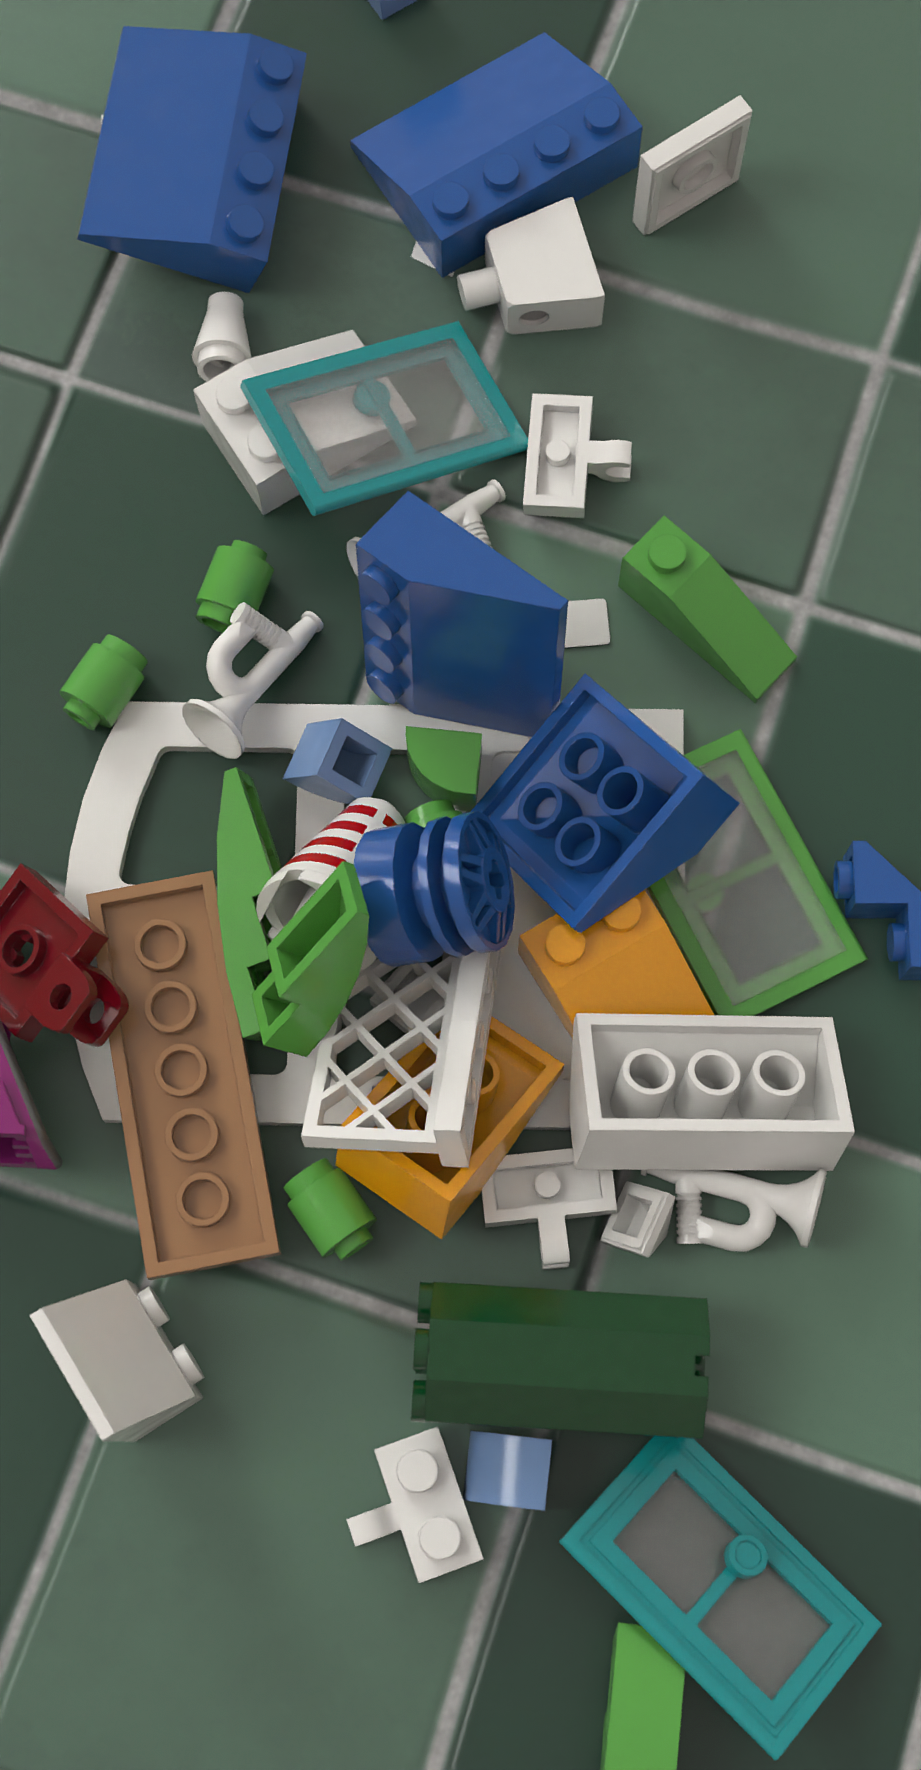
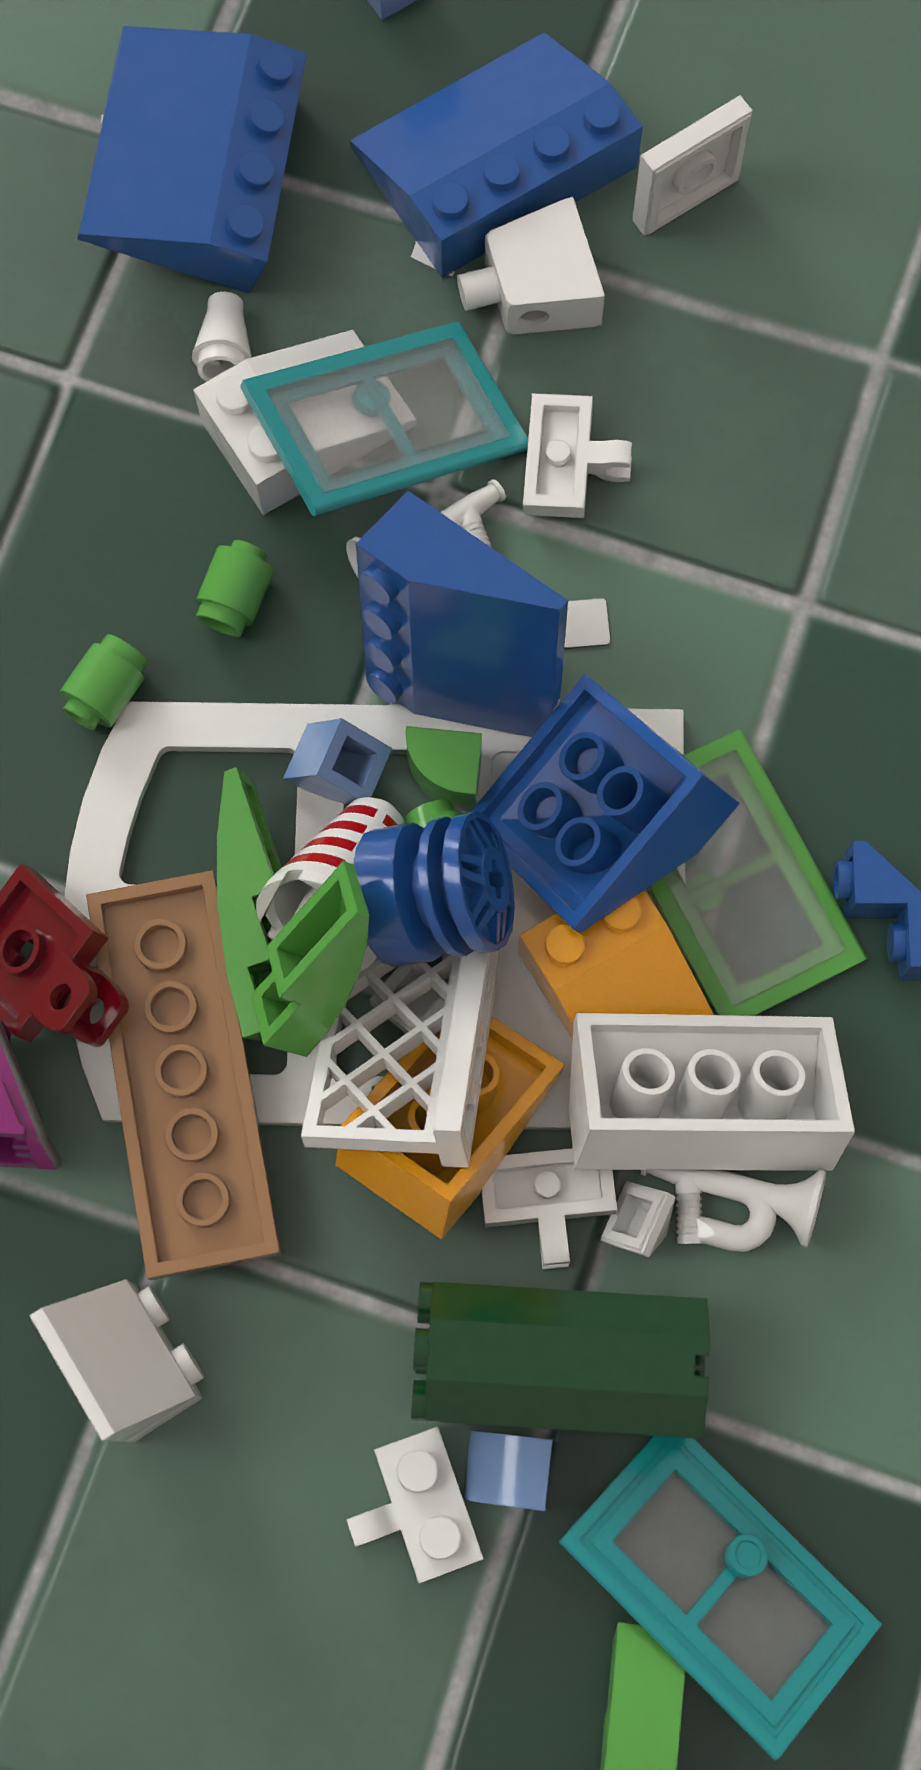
(220, 721): white piece -> none
(330, 1210): bright green brick -> none
(704, 608): bright green slope -> none

